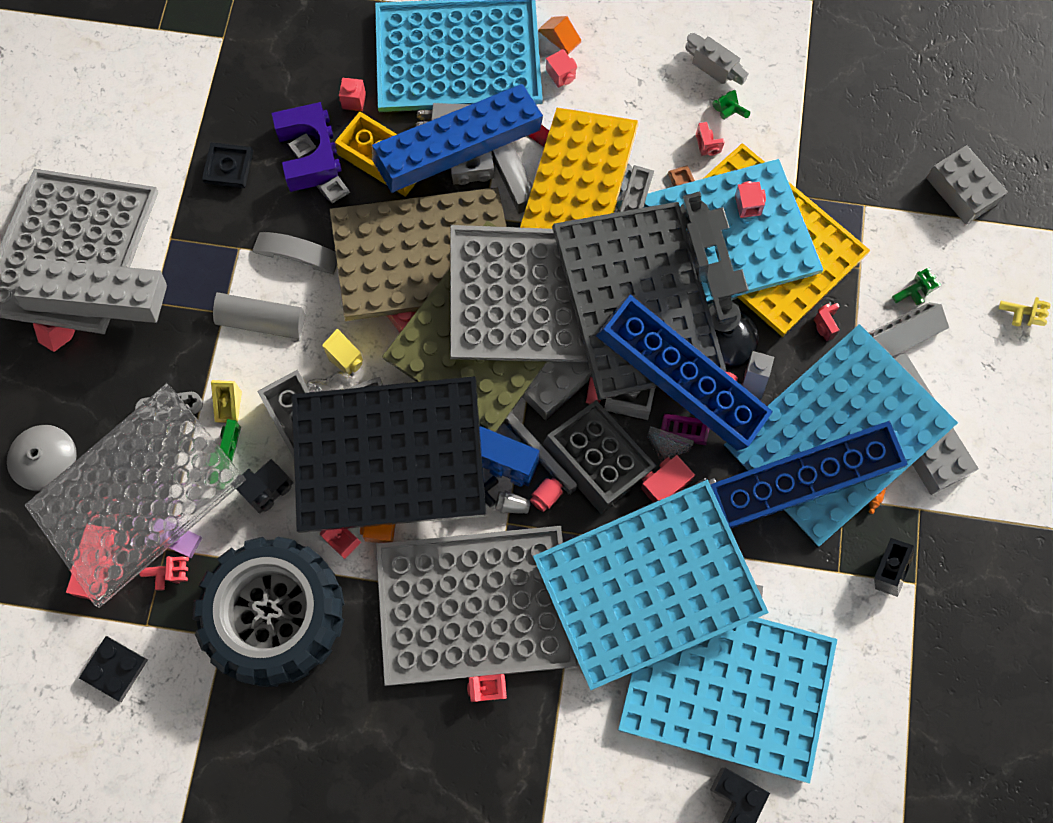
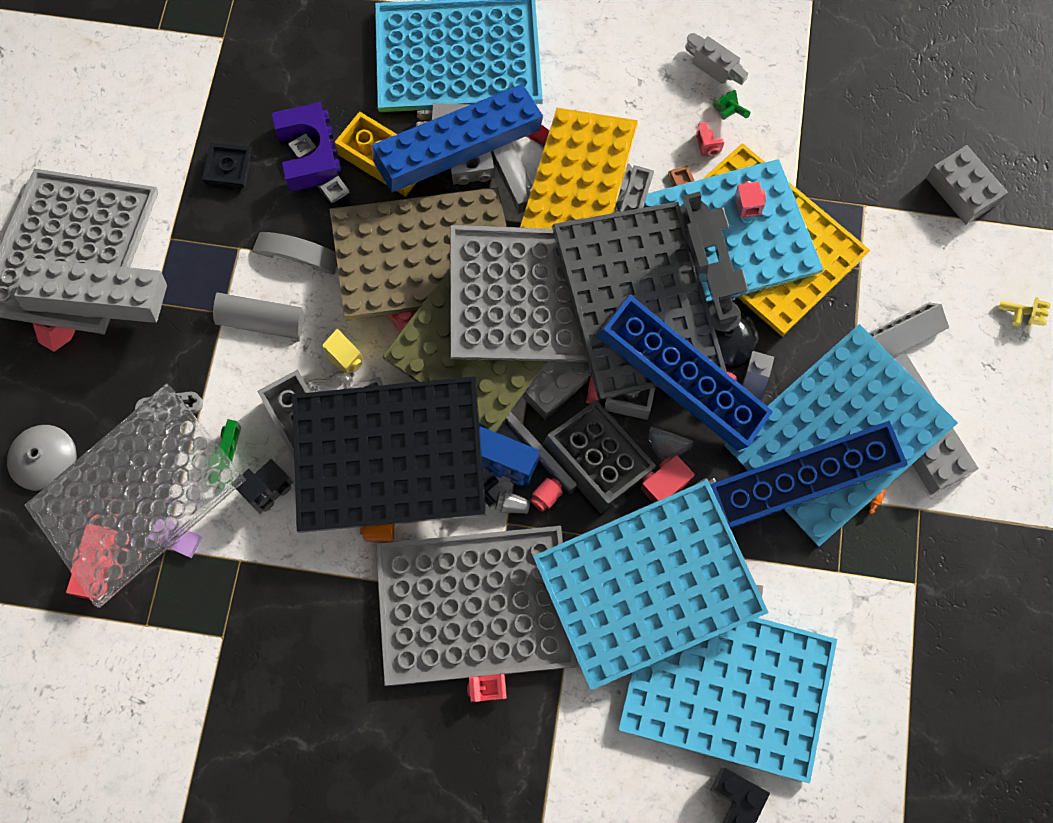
(113, 669): black plate -> none
(174, 572): coral arm -> none
(226, 400): light yellow slope -> none
(241, 575): wheel -> none
(341, 541): coral bracket -> none
(352, 94): coral brick -> none
(561, 33): orange slope -> none
(561, 68): coral brick -> none
(686, 421): magenta slope -> none
(824, 322): coral bracket -> none
(894, 567): black brick -> none
(921, 284): green arm -> none

